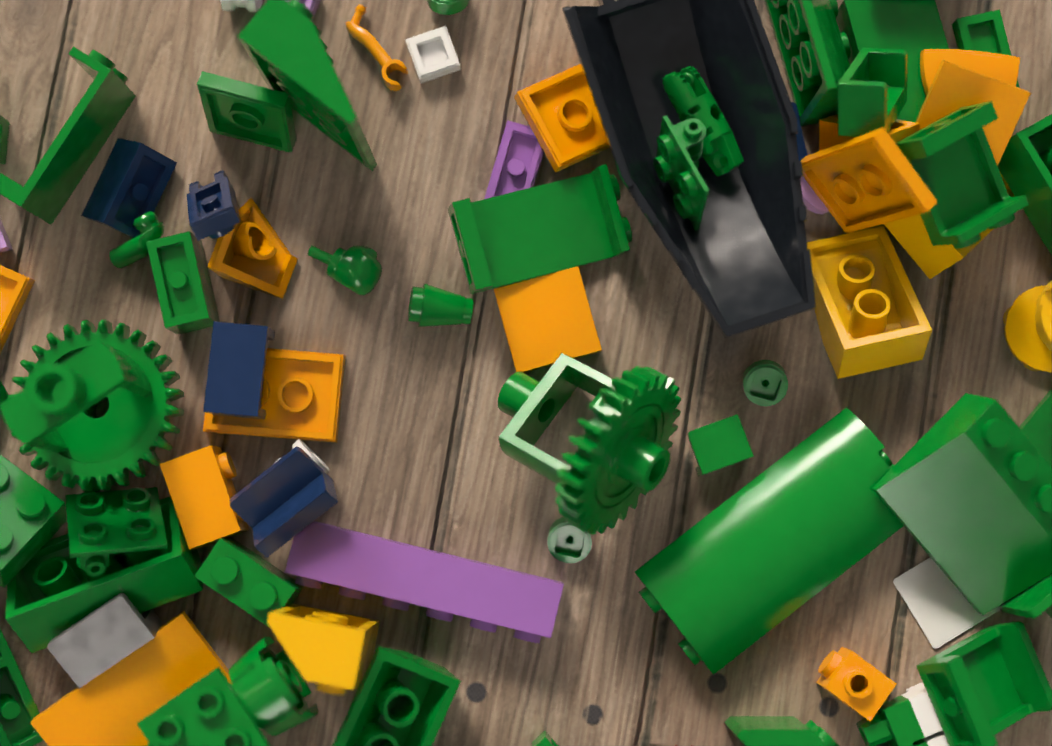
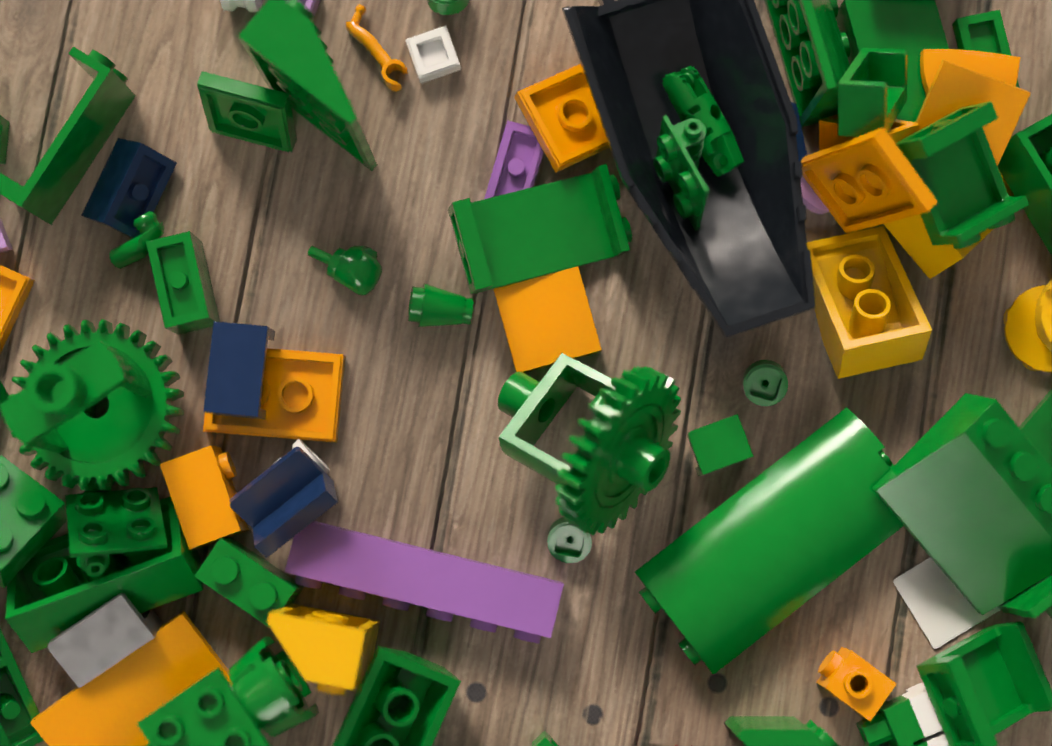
(212, 207): dark blue hinge -> none
(253, 254): light orange slope -> none

